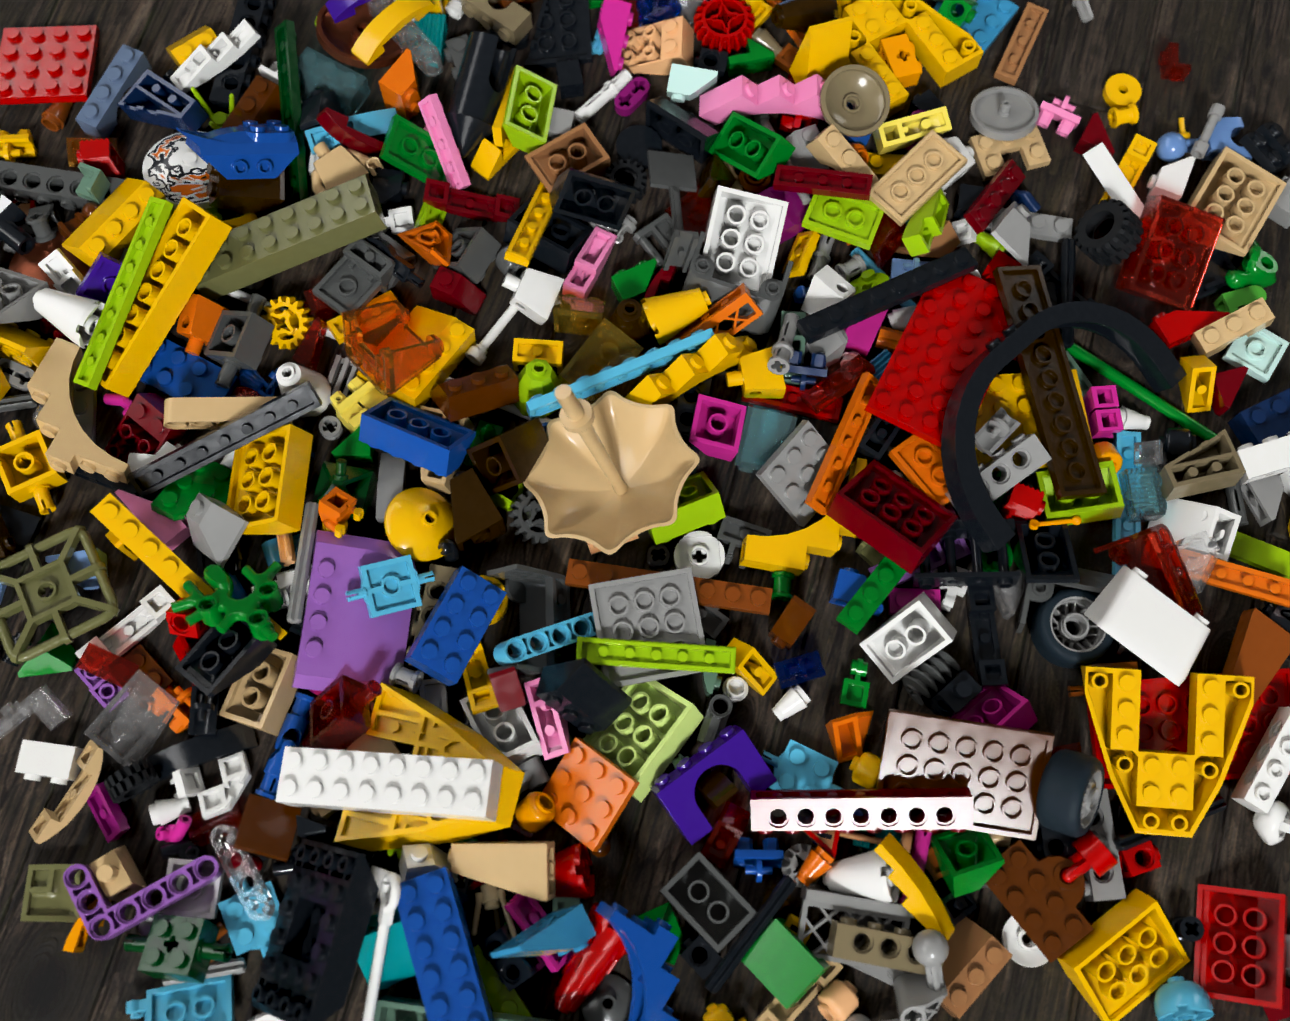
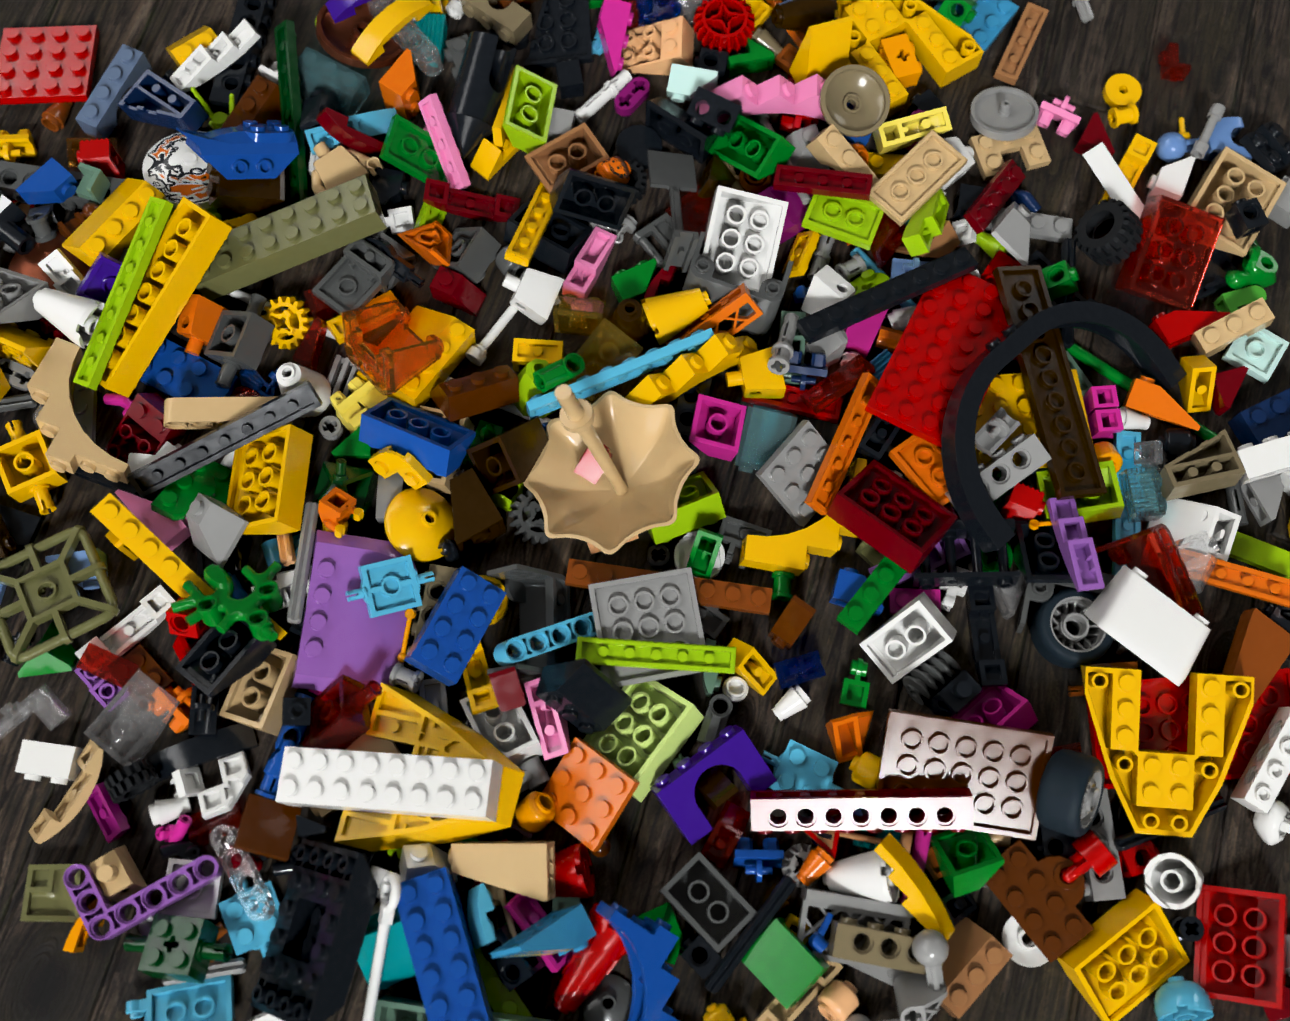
(48, 185): none -> blue slope
(296, 712): none -> black brick
(388, 462): none -> yellow plate
(409, 614): none -> light orange hinge
(478, 904): none -> medium azure slope
(558, 372): none -> green piece
(588, 466): none -> brick
(614, 169): none -> orange head
(704, 553): none -> green slope
(718, 106): none -> black brick
(816, 940): none -> blue hand
(1066, 285): none -> green brick
(1074, 544): none -> medium lavender slope
(1157, 403): none -> orange slope
(1173, 881): none -> white cone
(1246, 217): none -> black brick

